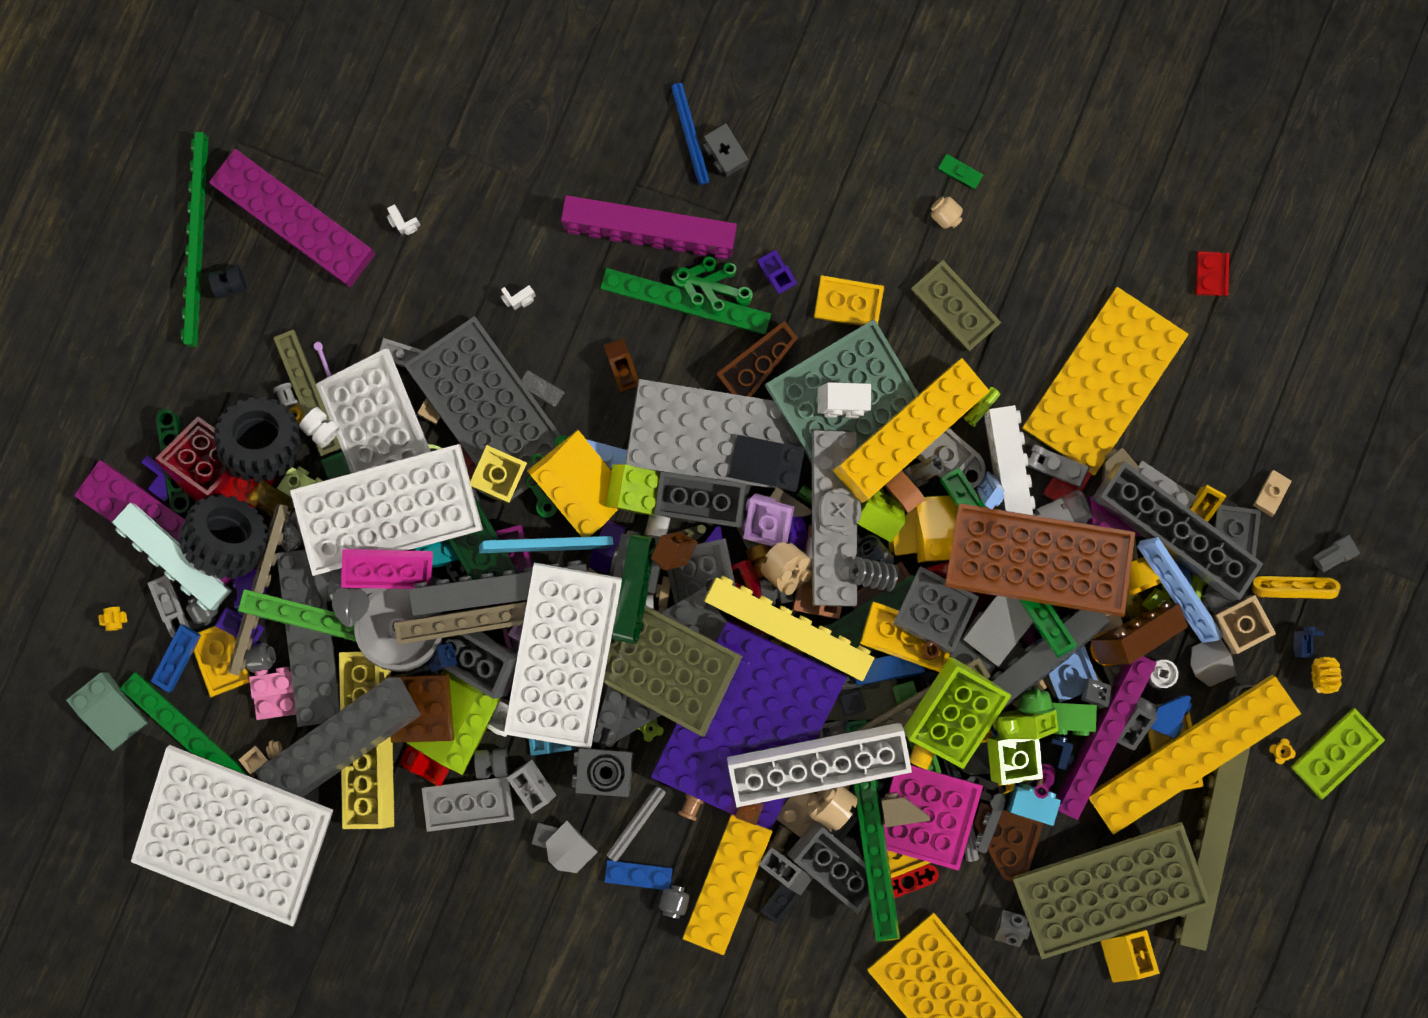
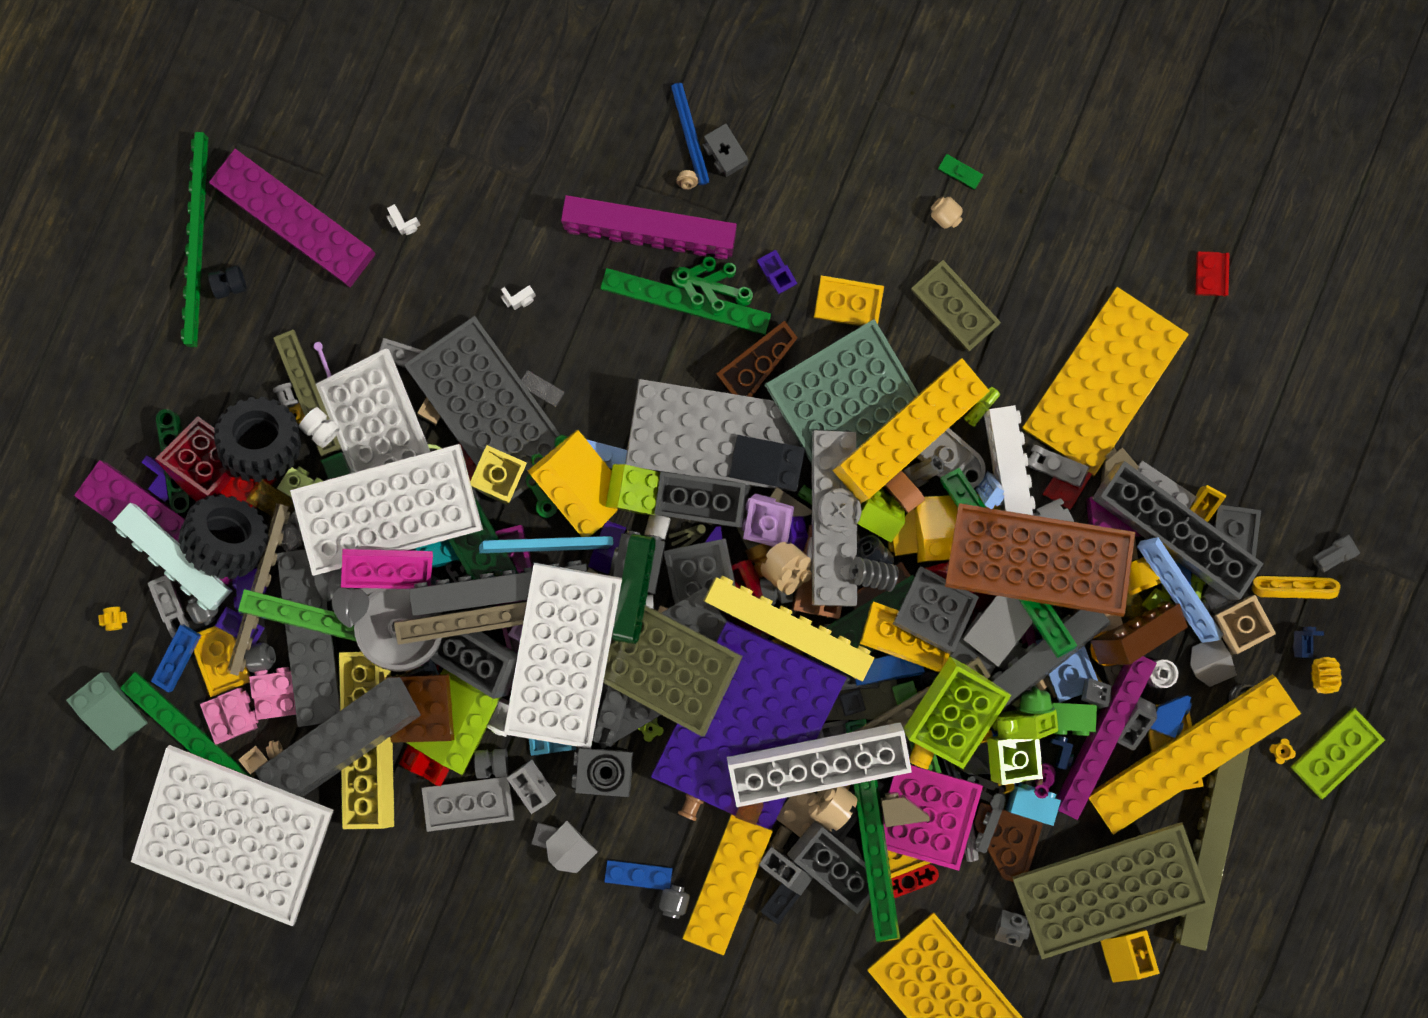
(229, 715): none -> bright pink plate
(443, 657): dark blue bracket -> none
(621, 365): reddish brown slope -> none
(636, 823): light grey axle -> none
(663, 592): tan plate -> none
(673, 550): reddish brown brick -> none
(687, 179): none -> tan plate
(844, 398): white brick -> none
(929, 651): reddish brown hinge -> none
(1077, 506): clear brick -> none
(1272, 493): tan plate -> none

